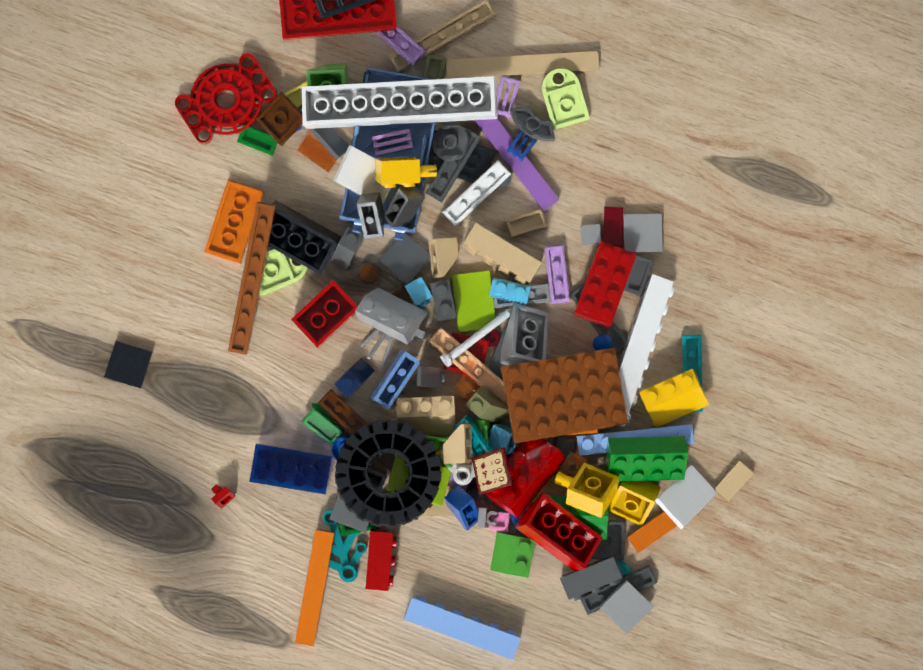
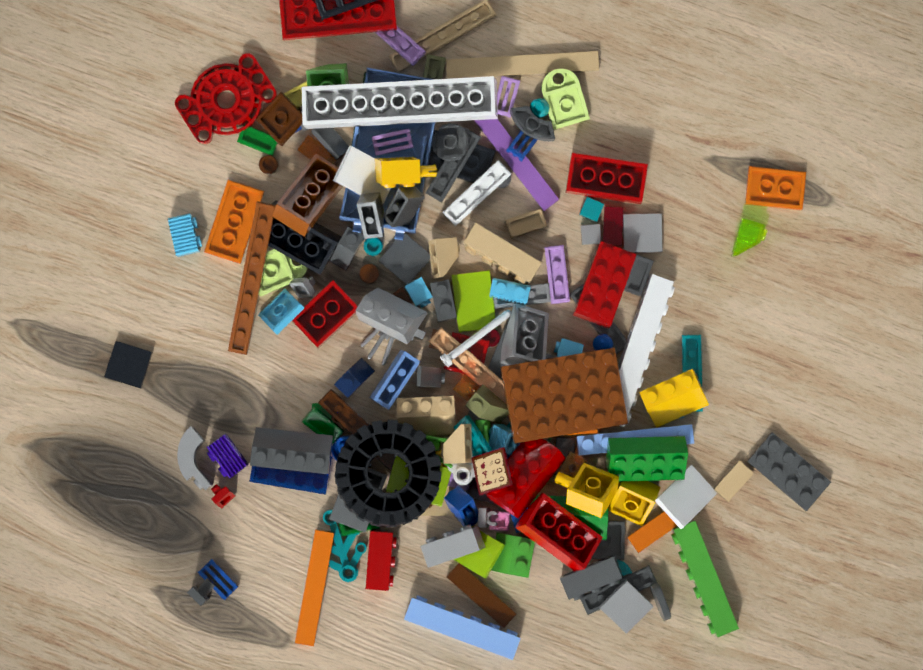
(184, 235): none -> medium azure brick
(187, 458): none -> light grey arch
(200, 593): none -> dark grey tile
(217, 567): none -> blue tile
(227, 456): none -> dark purple brick
(268, 164): none -> reddish brown tile
(281, 311): none -> medium azure tile
(291, 450): none -> dark grey slope
(303, 286): none -> light grey tile
(308, 196): none -> dark orange brick
(373, 246): none -> teal tile
(452, 545): none -> light grey brick
(481, 595): none -> reddish brown tile
(483, 560): none -> lime tile
(539, 107): none -> teal tile
(567, 348): none -> medium azure brick
(591, 209): none -> teal tile
(606, 178): none -> red brick
(660, 601): none -> dark grey tile
(705, 579): none -> bright green brick
(748, 236): none -> clear neon green slope
(775, 188): none -> orange tile
(789, 471): none -> dark grey plate

